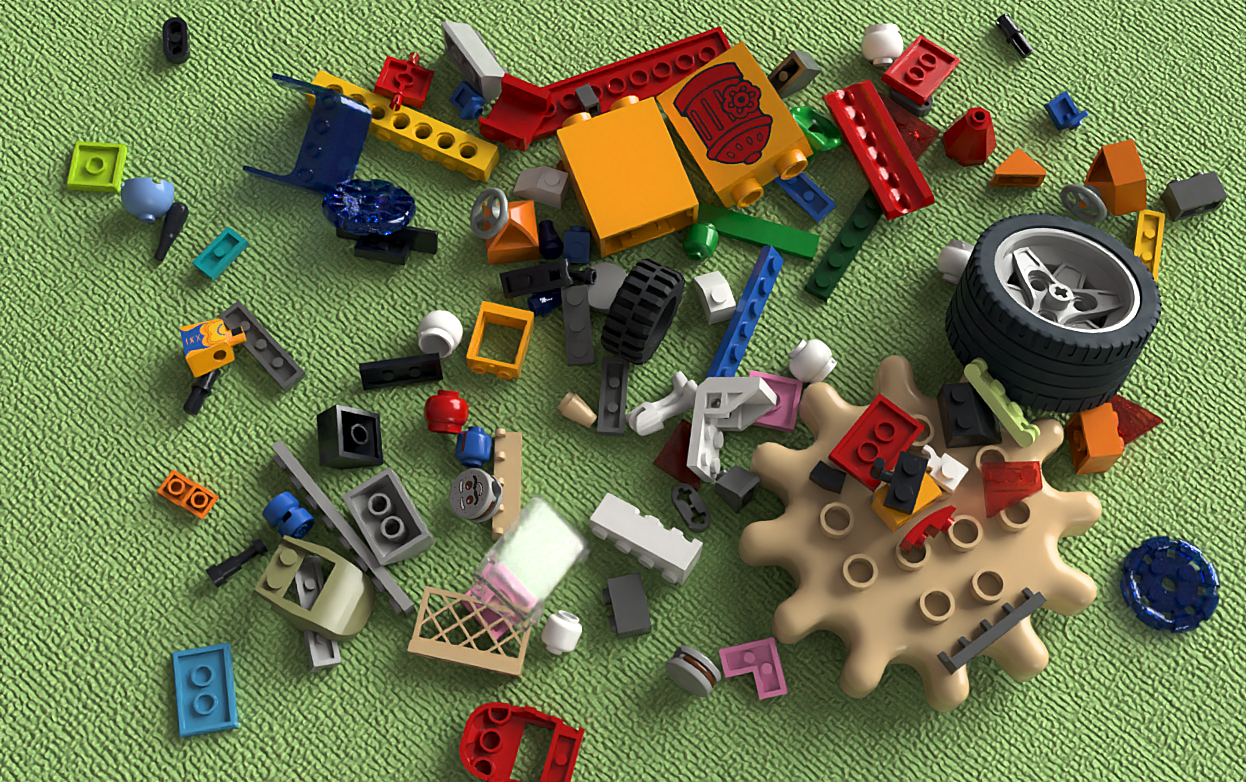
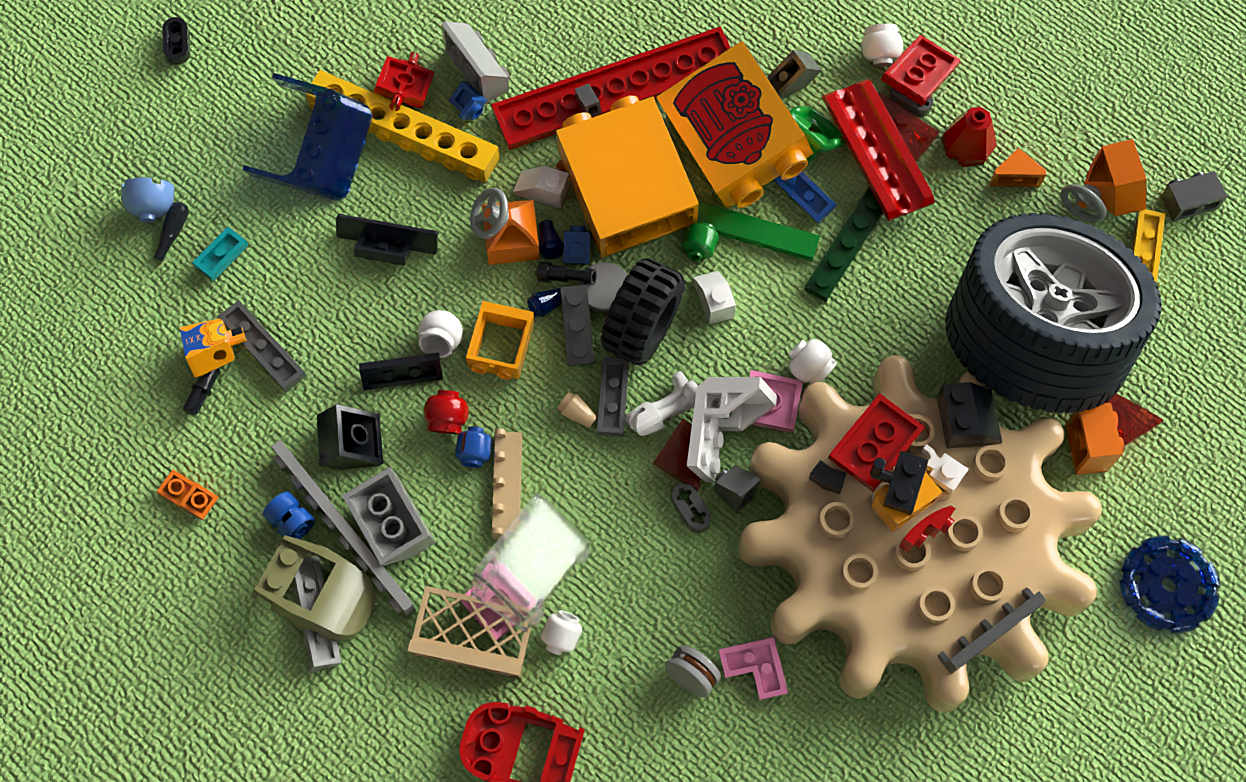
(96, 167): lime tile -> none
(205, 690): dark azure tile -> none
(233, 564): black piece -> none
(369, 207): clear blue plate -> none
(475, 495): light grey head -> none
(516, 113): red panel -> none
(535, 278): black plate -> none
(628, 606): dark grey brick -> none
(646, 539): white wedge -> none
(746, 314): blue plate -> none
(953, 260): white piece -> none
(994, 395): yellowish green plate -> none
(1009, 483): clear red wing -> none
(1014, 35): black axle -> none
(1064, 112): blue bracket -> none

